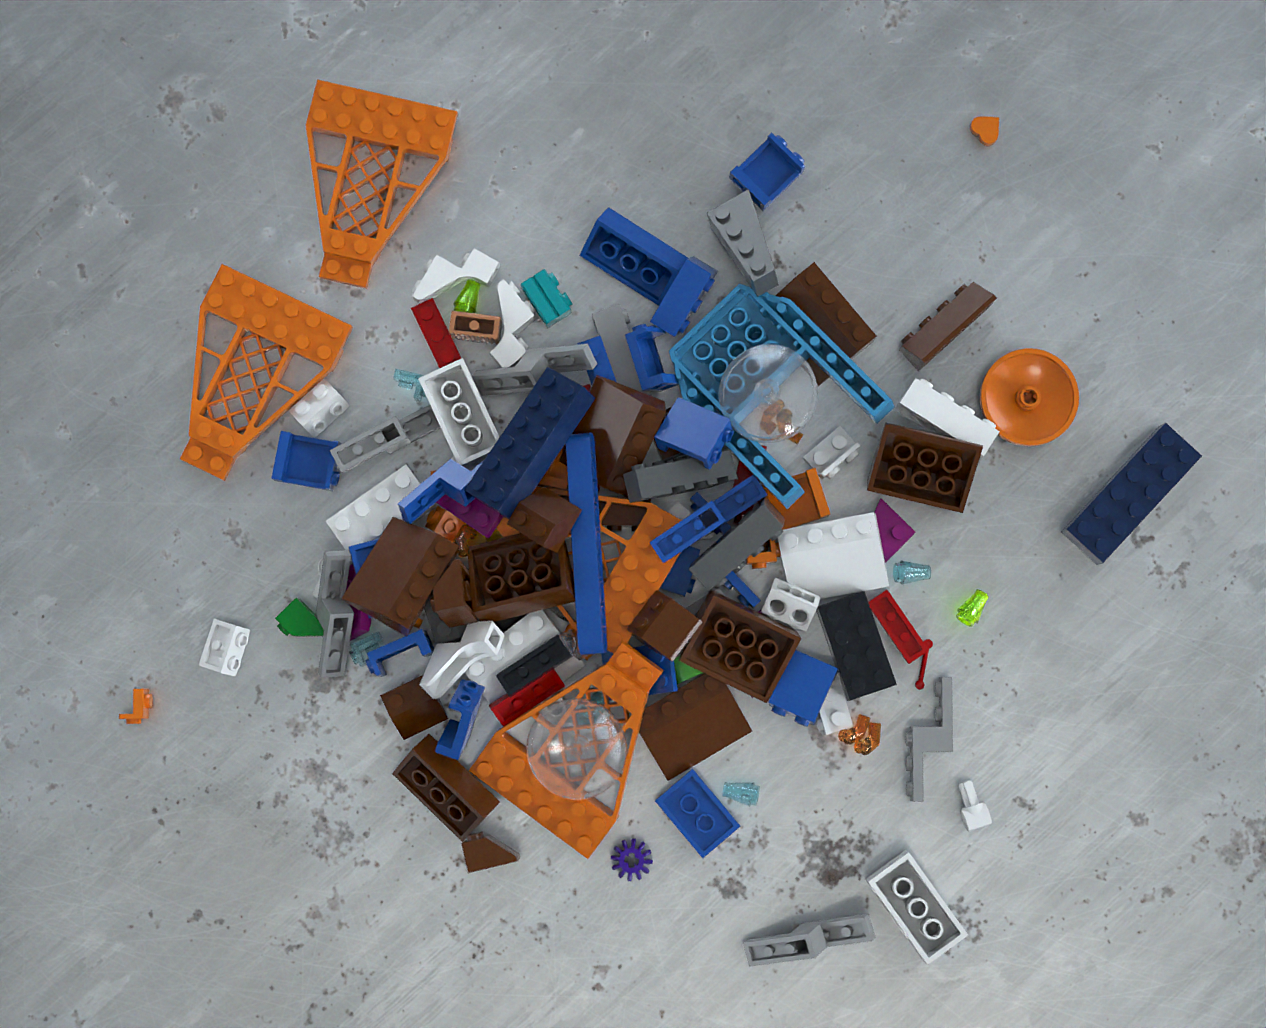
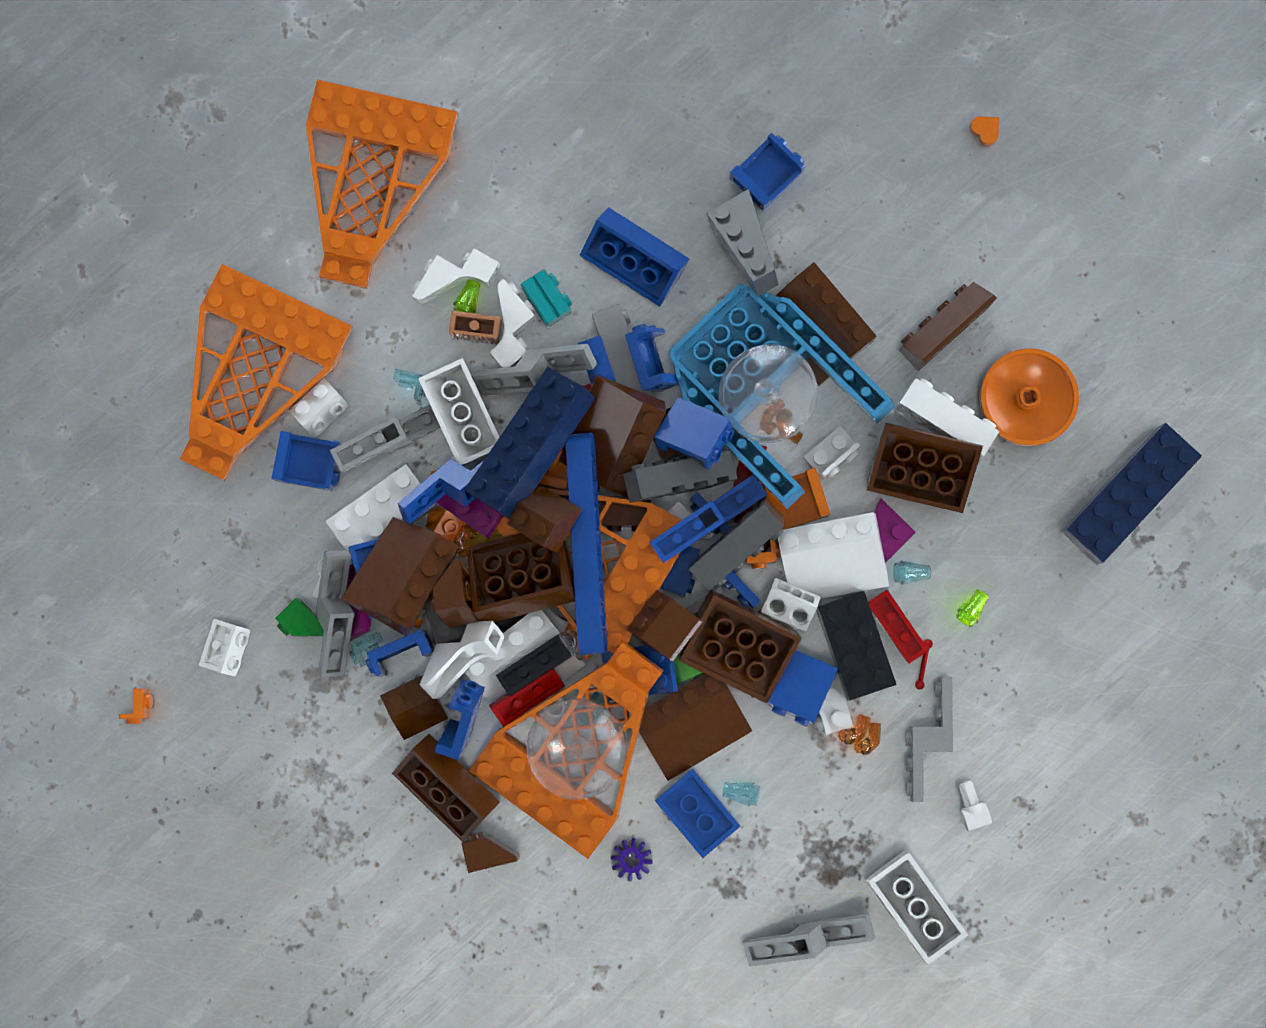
(436, 333): red plate -> none
(684, 296): blue wedge -> none

